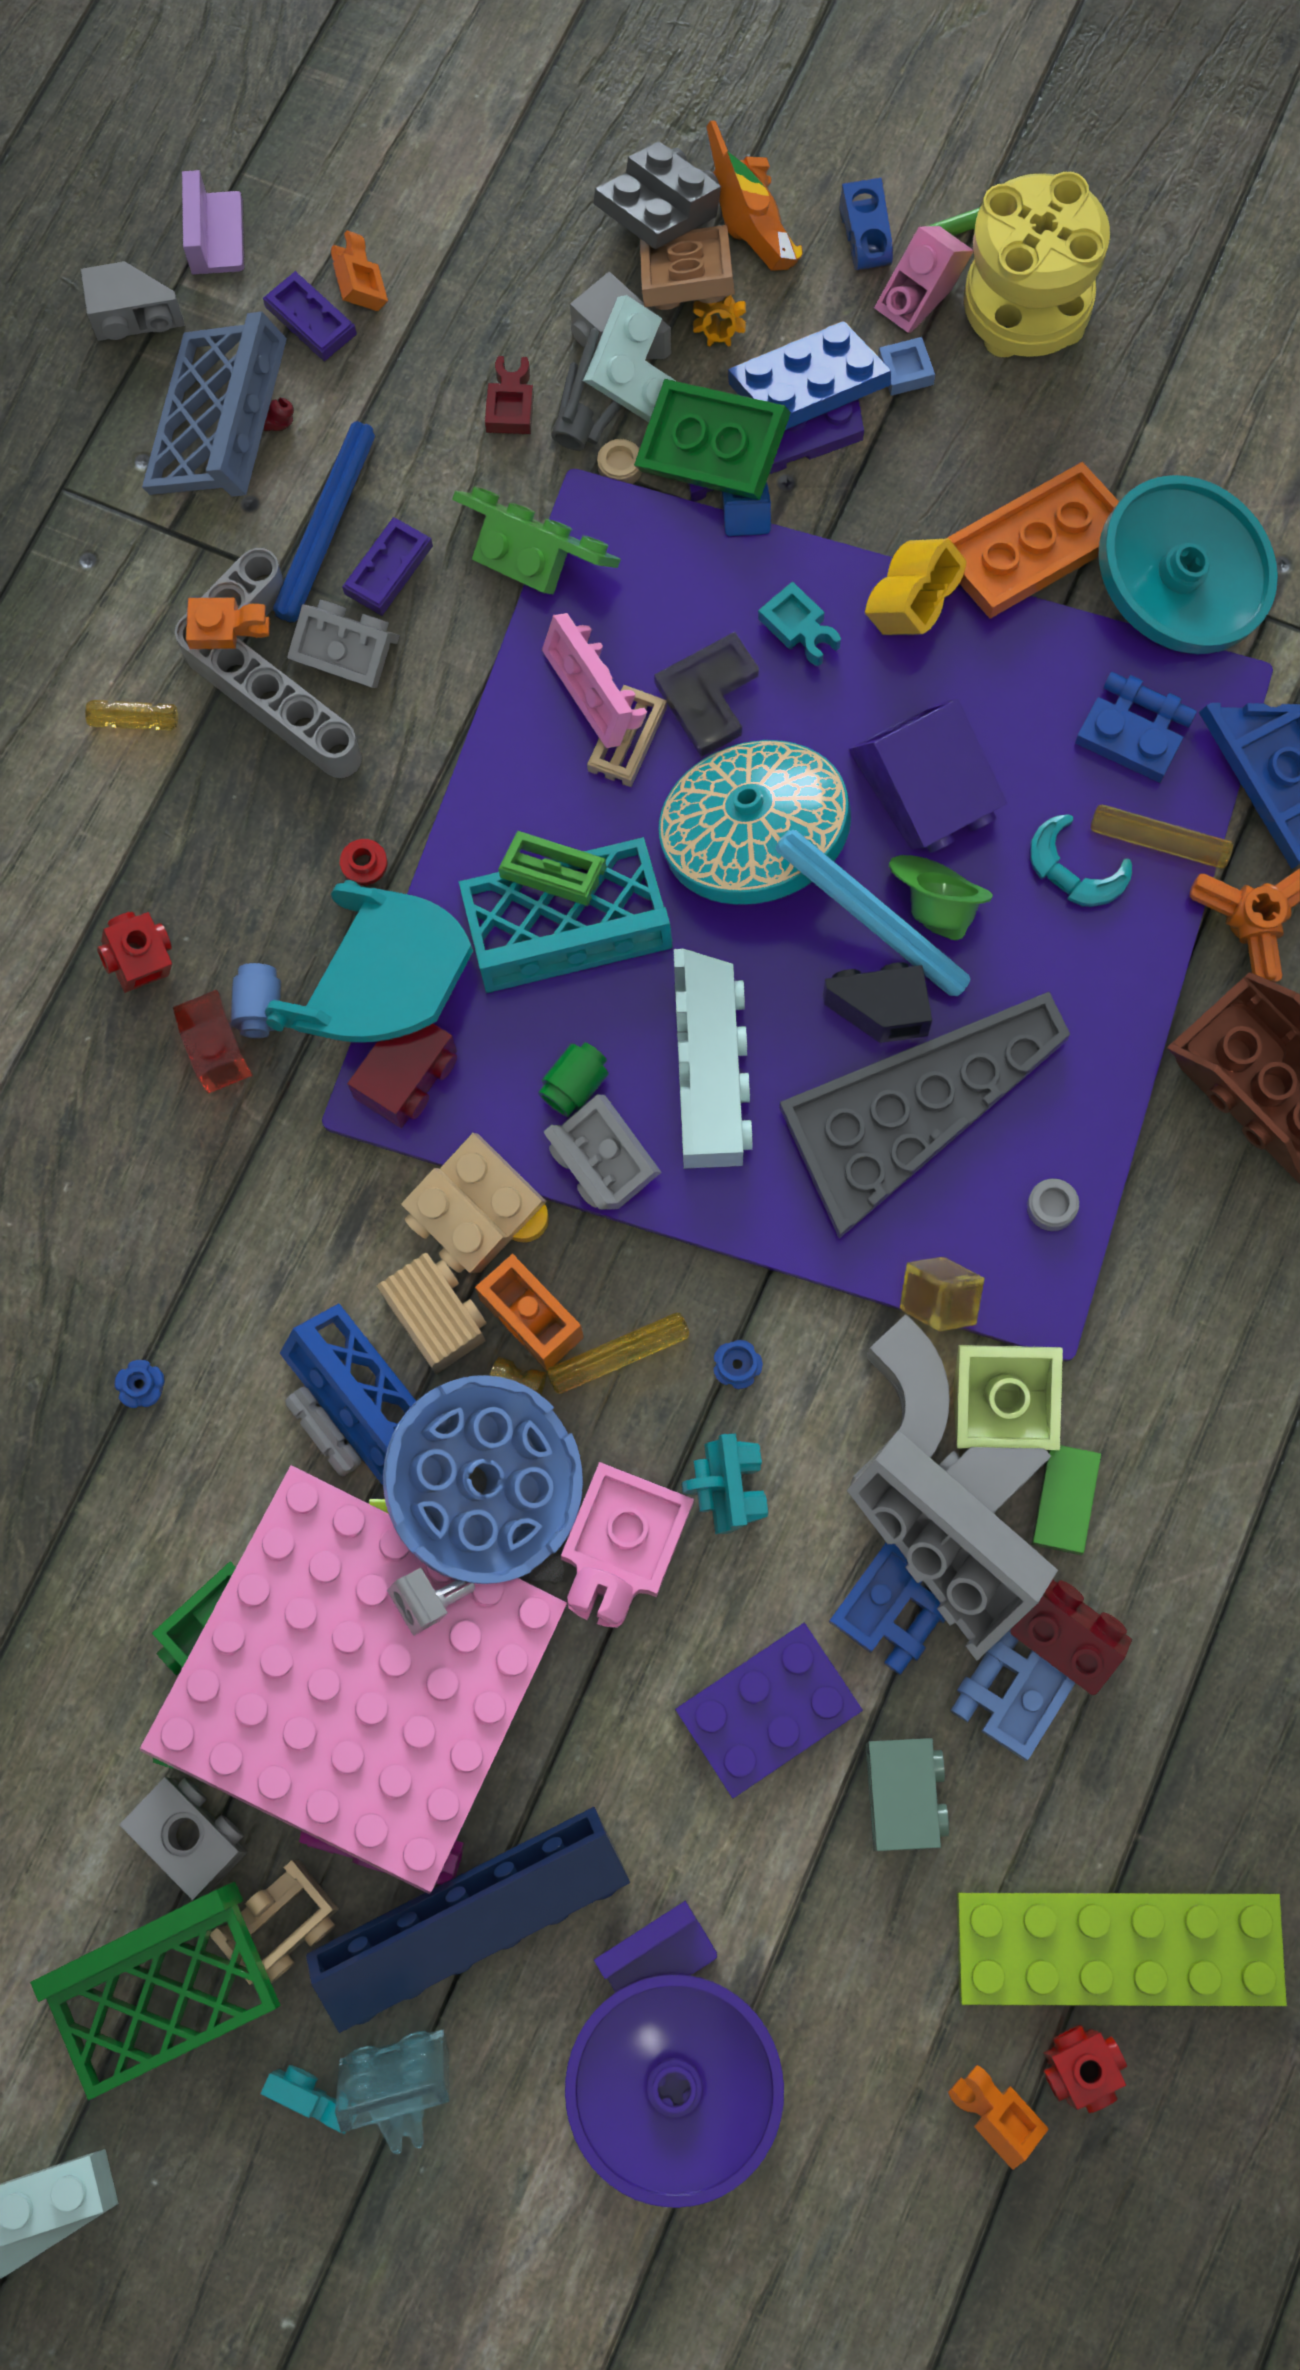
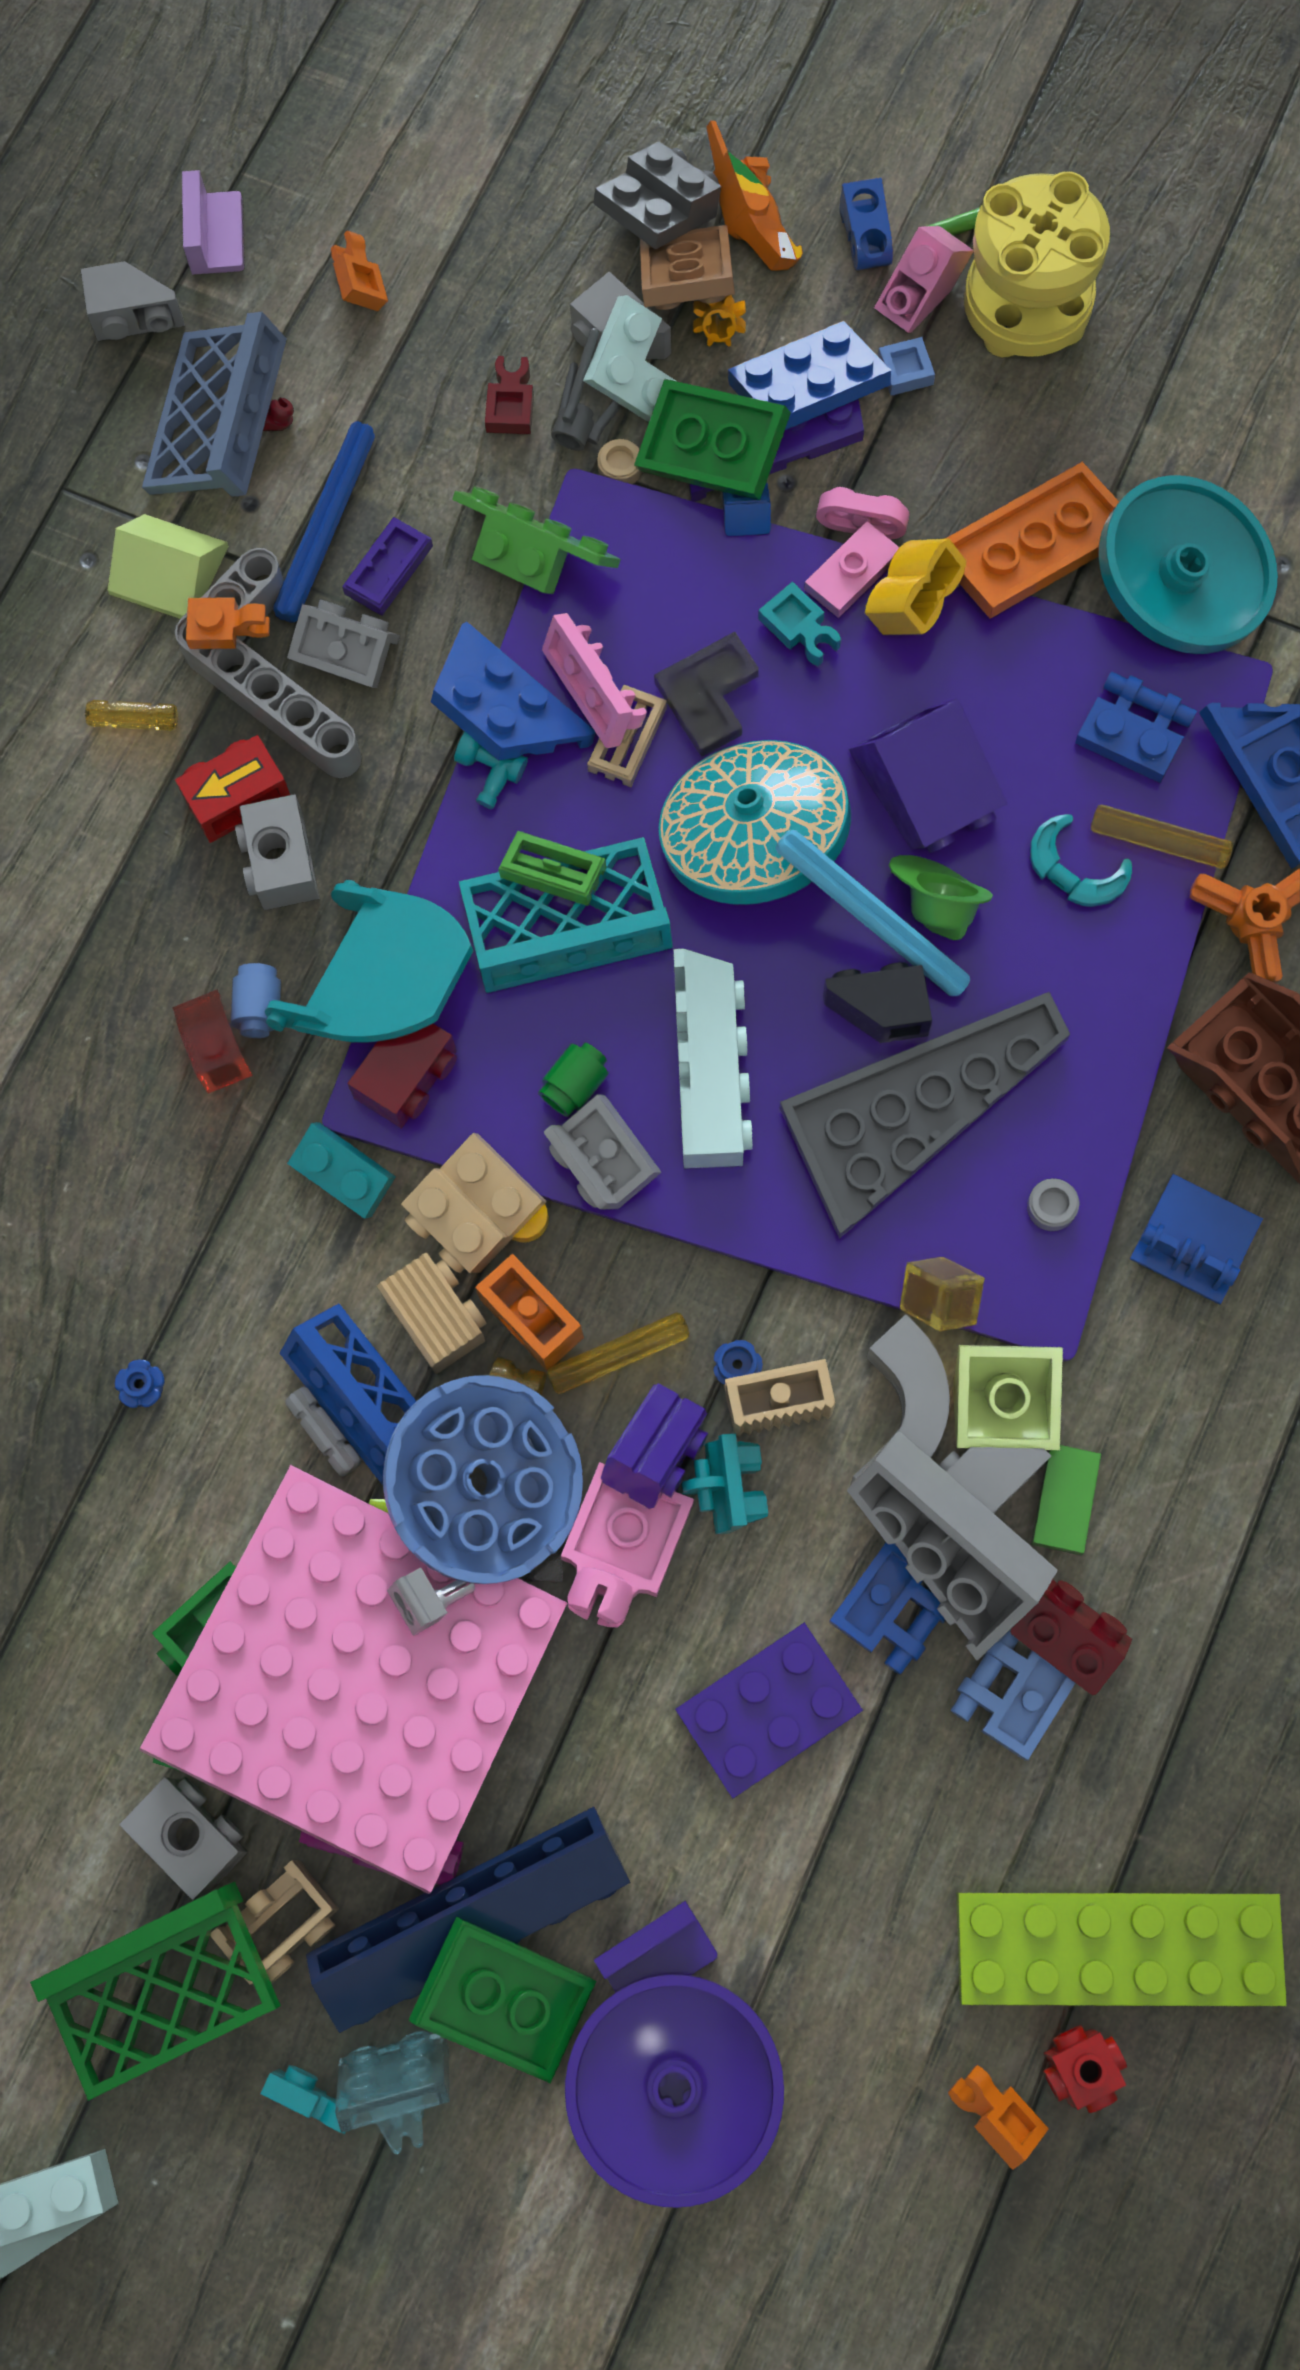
(139, 965): red brick -> none
(162, 564): none -> yellowish green slope
(228, 781): none -> red brick
(271, 826): none -> light grey brick
(309, 316): dark purple plate -> none
(341, 1170): none -> teal plate
(368, 873): red plate -> none
(502, 702): none -> blue wing
(502, 2000): none -> green tile
(512, 769): none -> teal piece
(654, 1446): none -> dark purple brick
(780, 1397): none -> tan brick
(848, 511): none -> bright pink plate
(851, 569): none -> bright pink plate
(905, 1794): sand green brick -> none
(1196, 1239): none -> blue hinge

